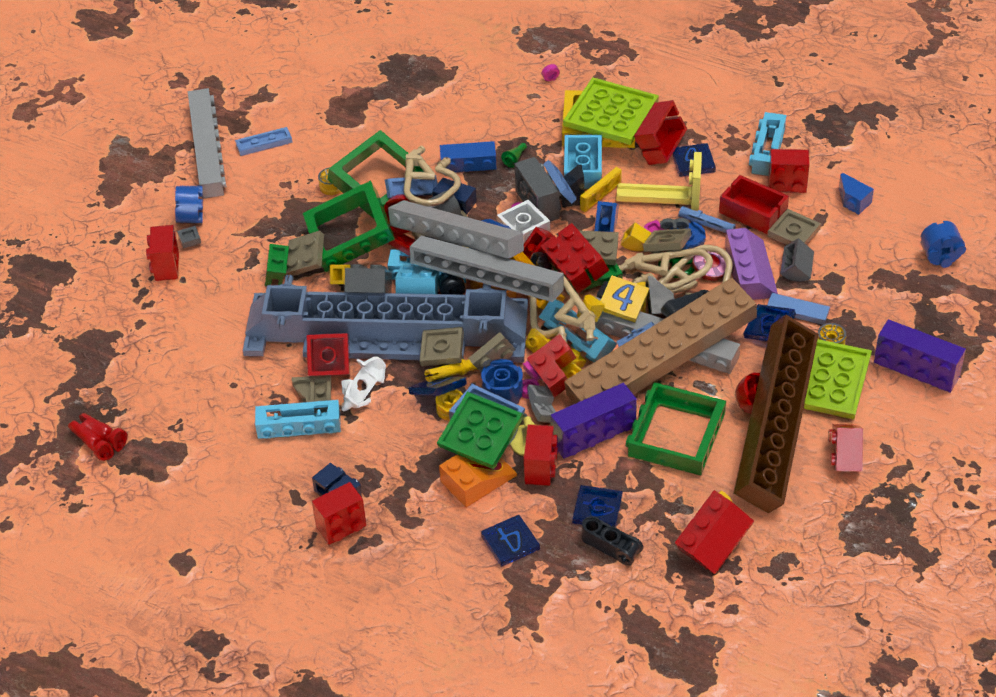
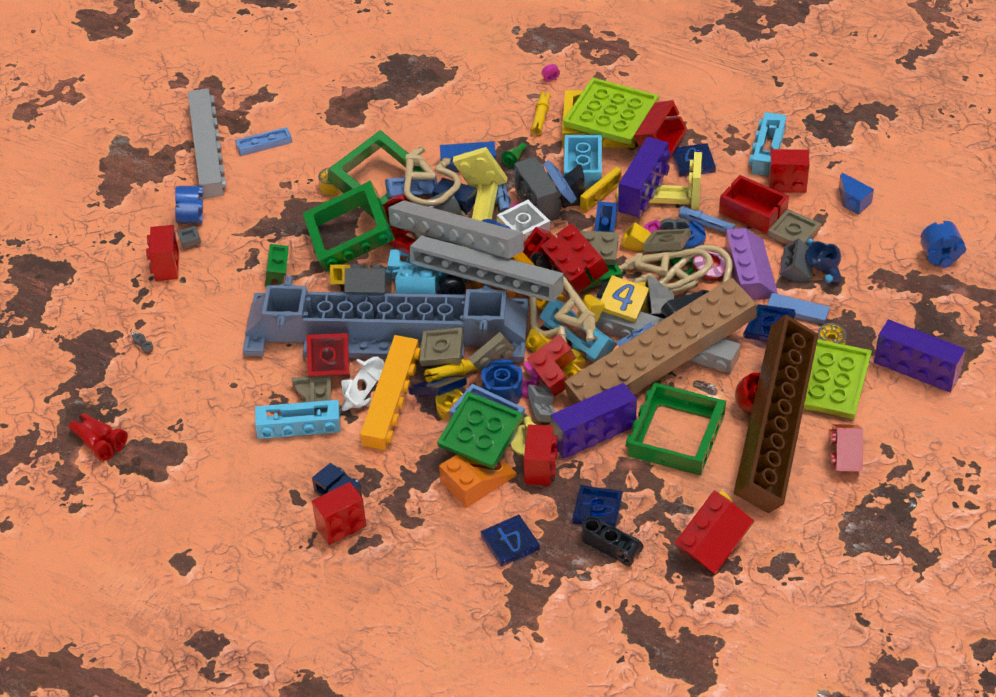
(140, 340): none -> dark grey piece
(305, 253): dark tan plate -> none
(390, 393): none -> light orange brick
(485, 175): none -> light yellow bracket
(503, 199): none -> medium blue pin
(542, 108): none -> yellow pin
(643, 177): none -> dark purple brick
(824, 258): none -> dark blue piece

